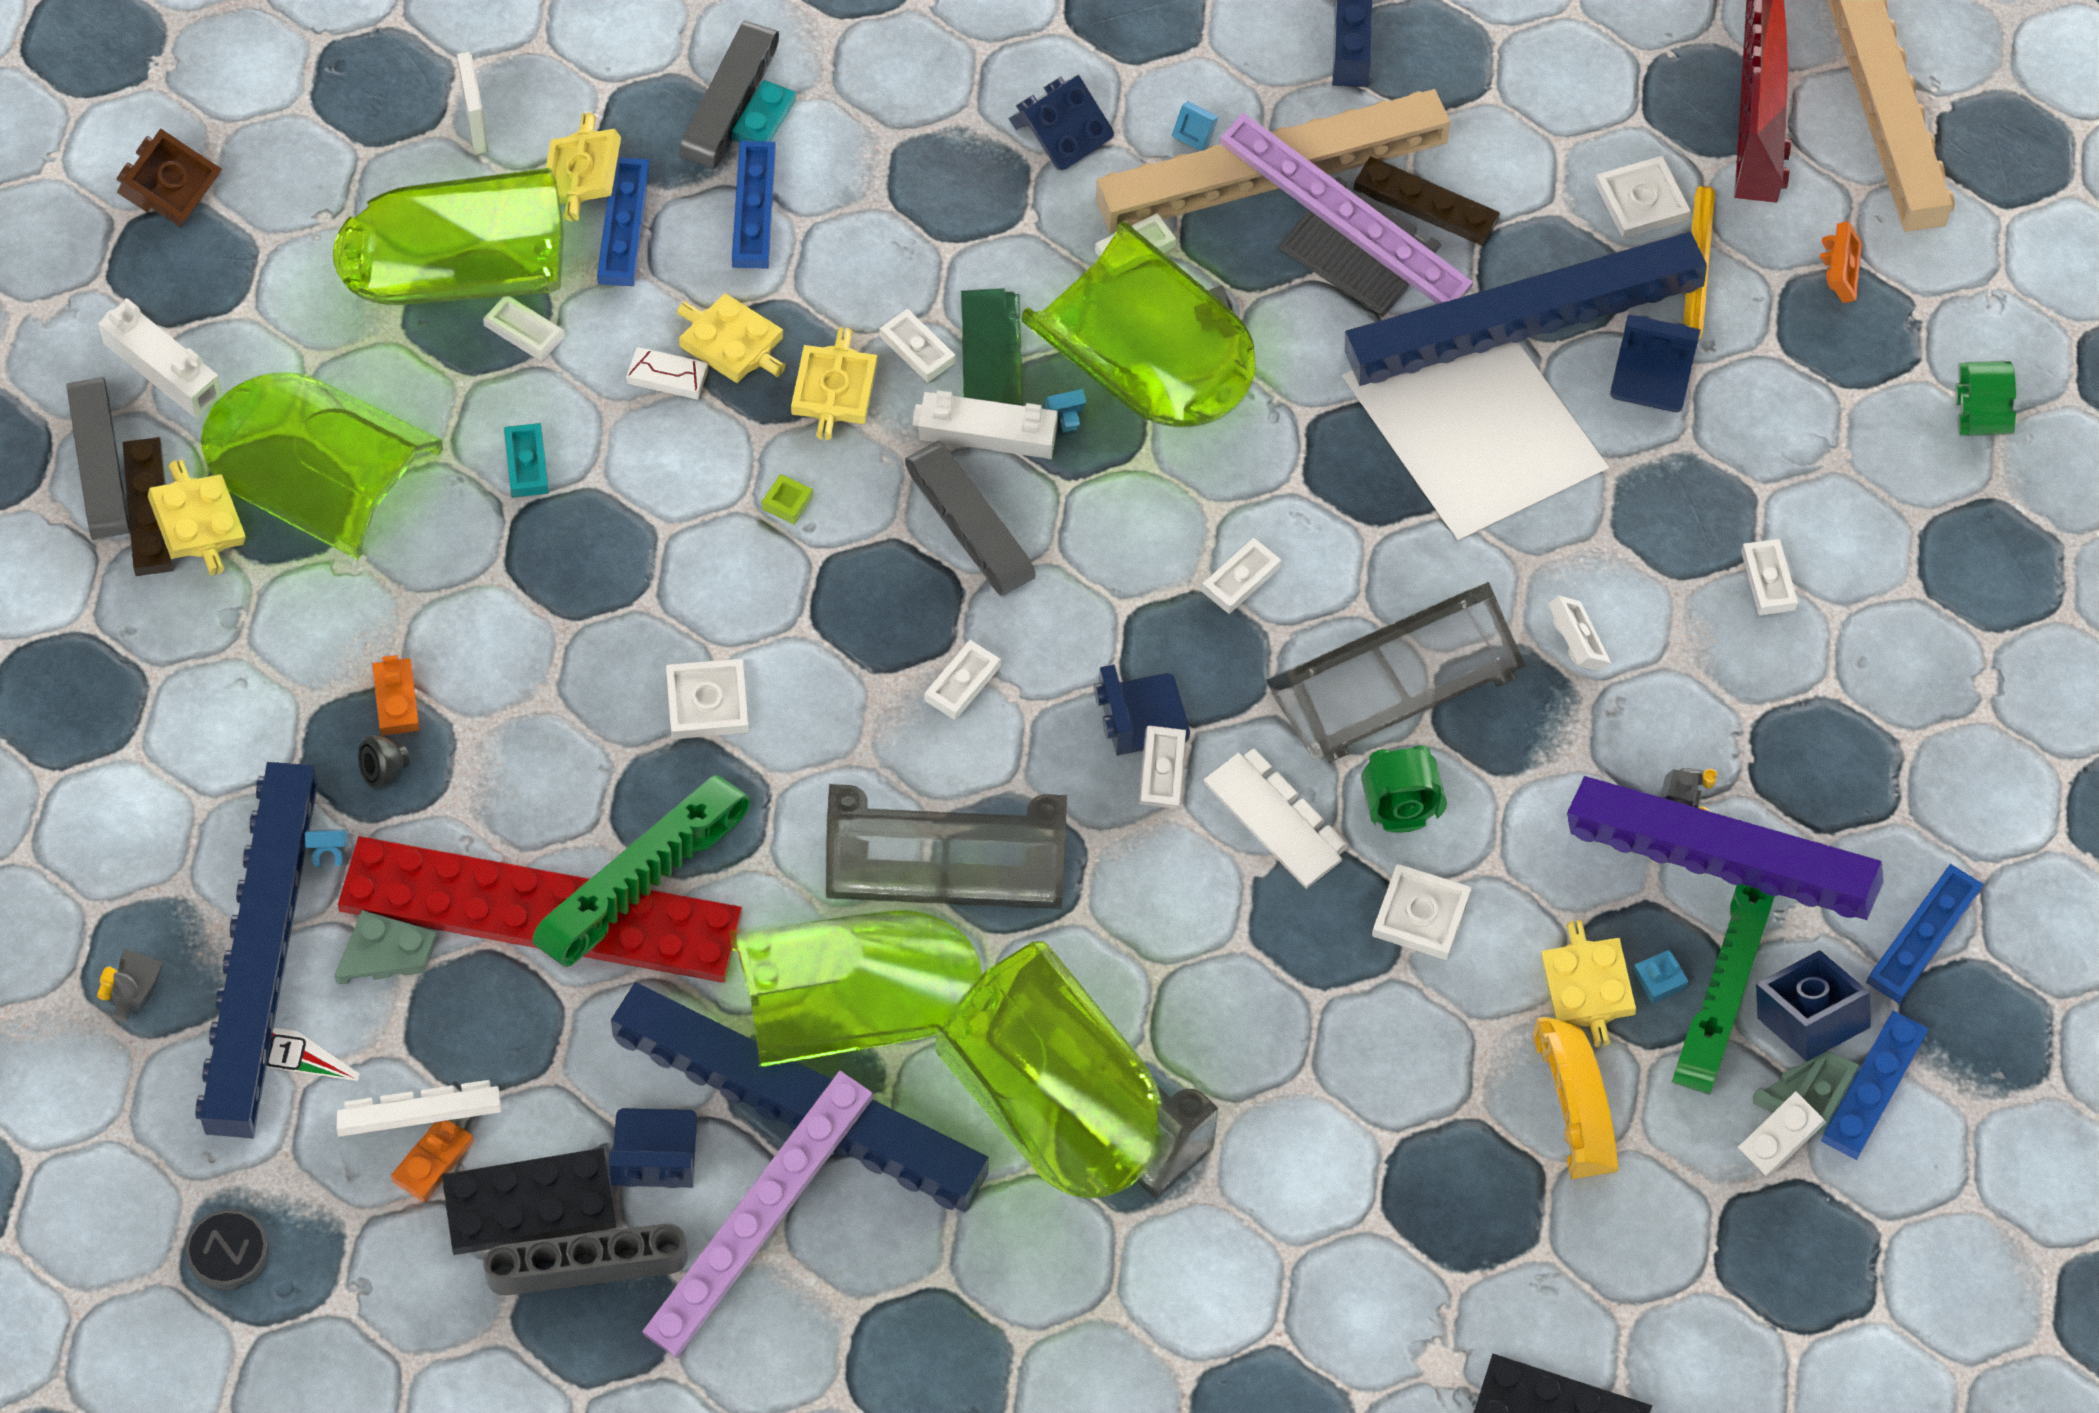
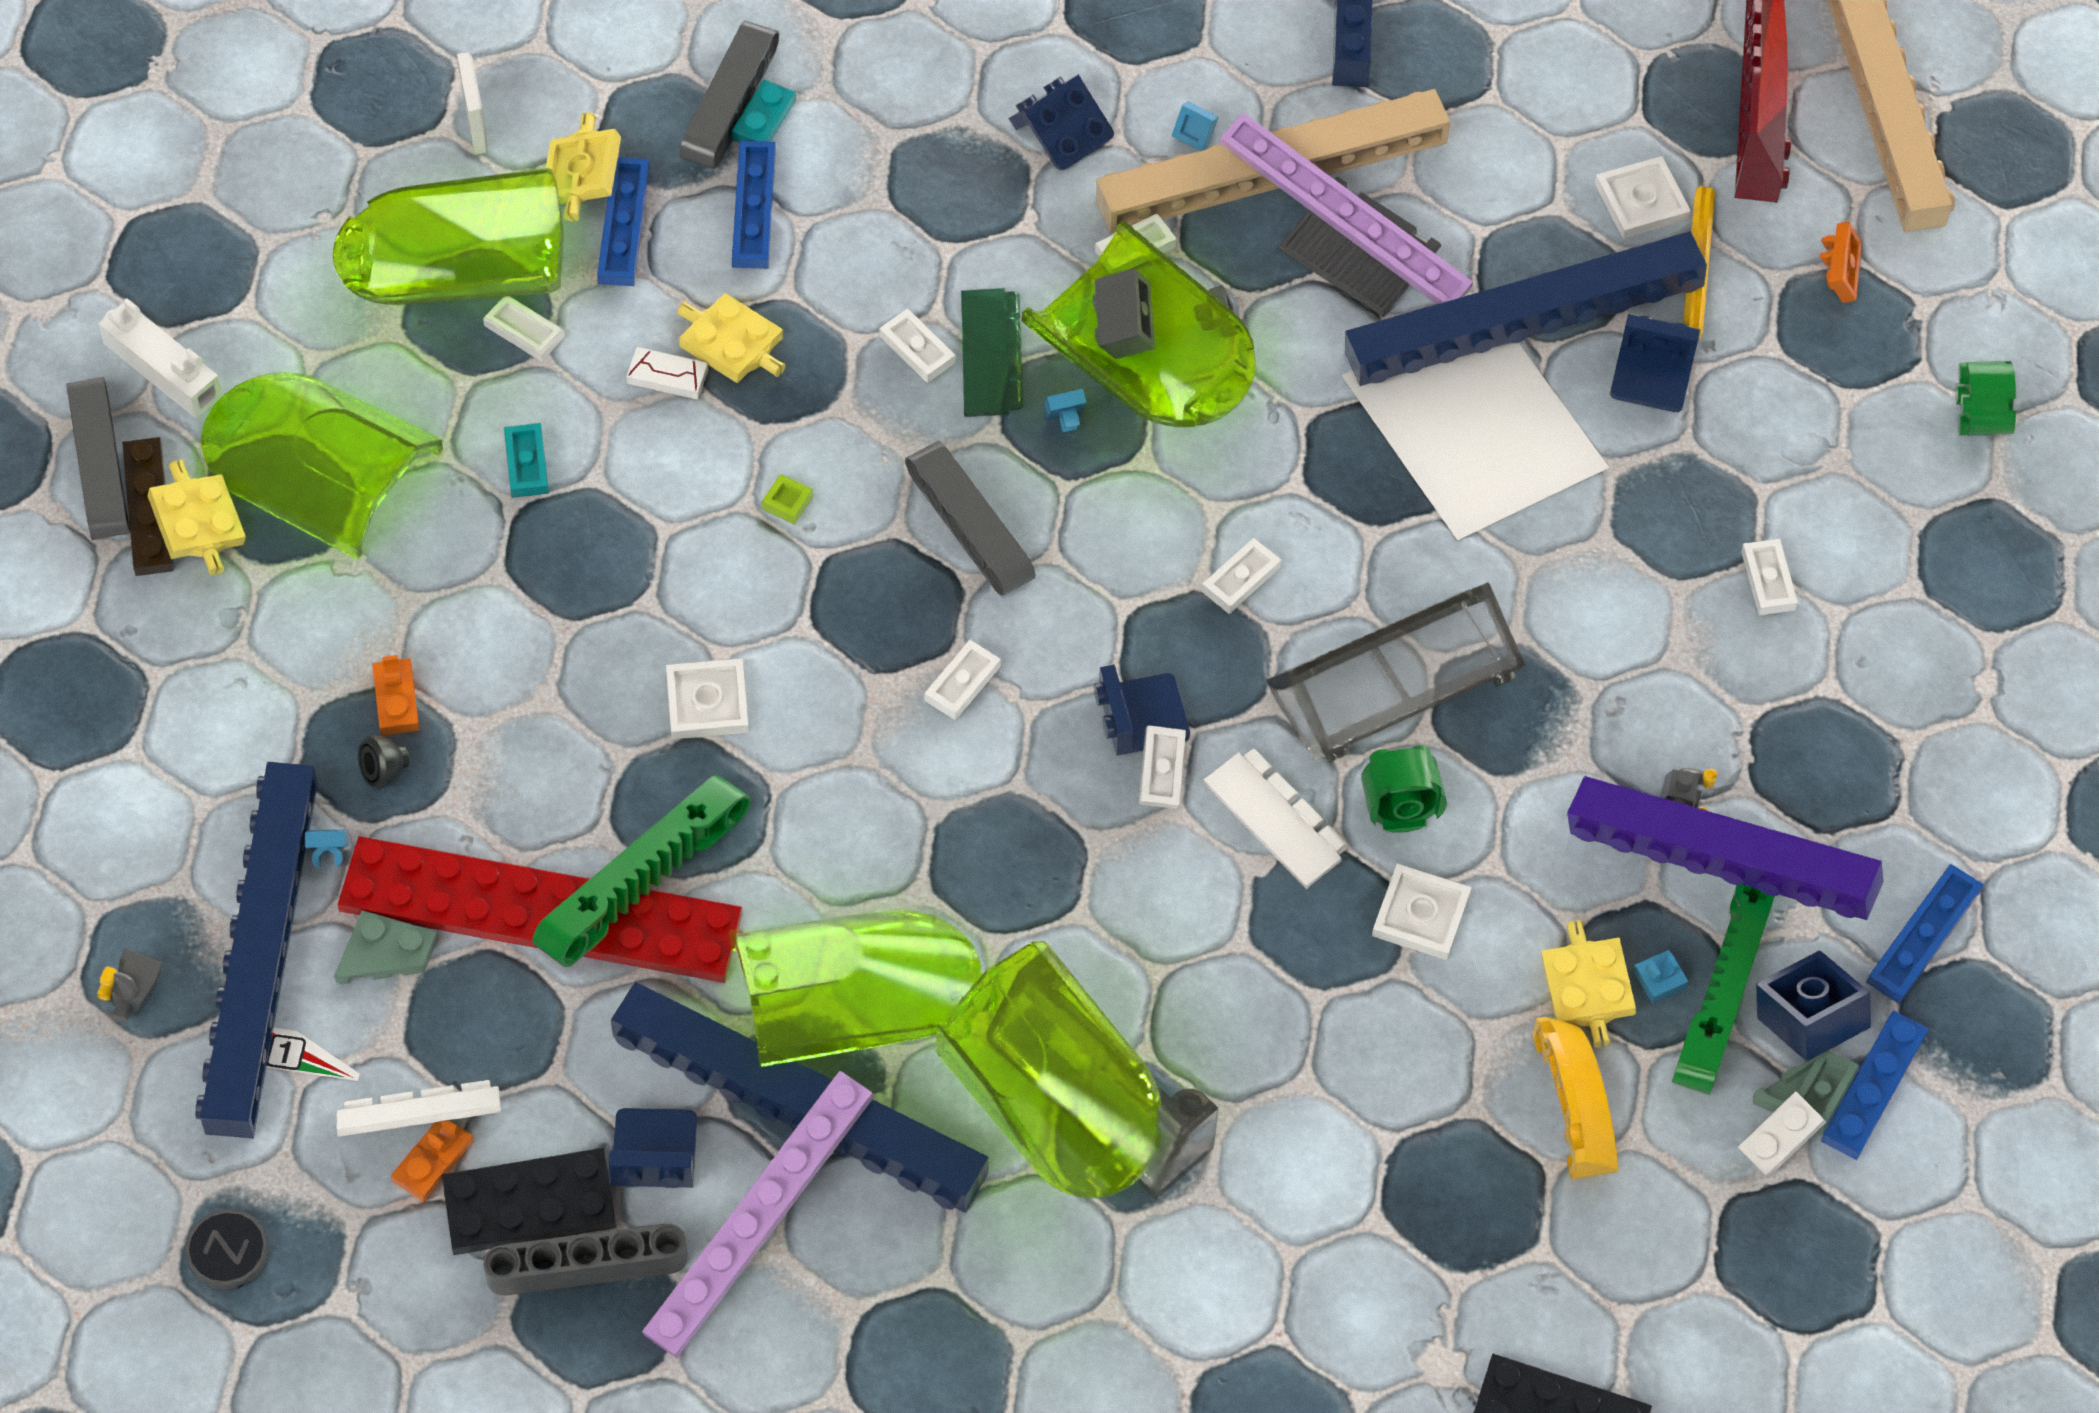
(167, 177): reddish brown plate -> none
(834, 384): light yellow plate -> none
(945, 853): windscreen -> none
(986, 424): white brick -> none
(1124, 314): none -> dark grey brick
(1426, 201): dark brown plate -> none
(1575, 626): white plate -> none

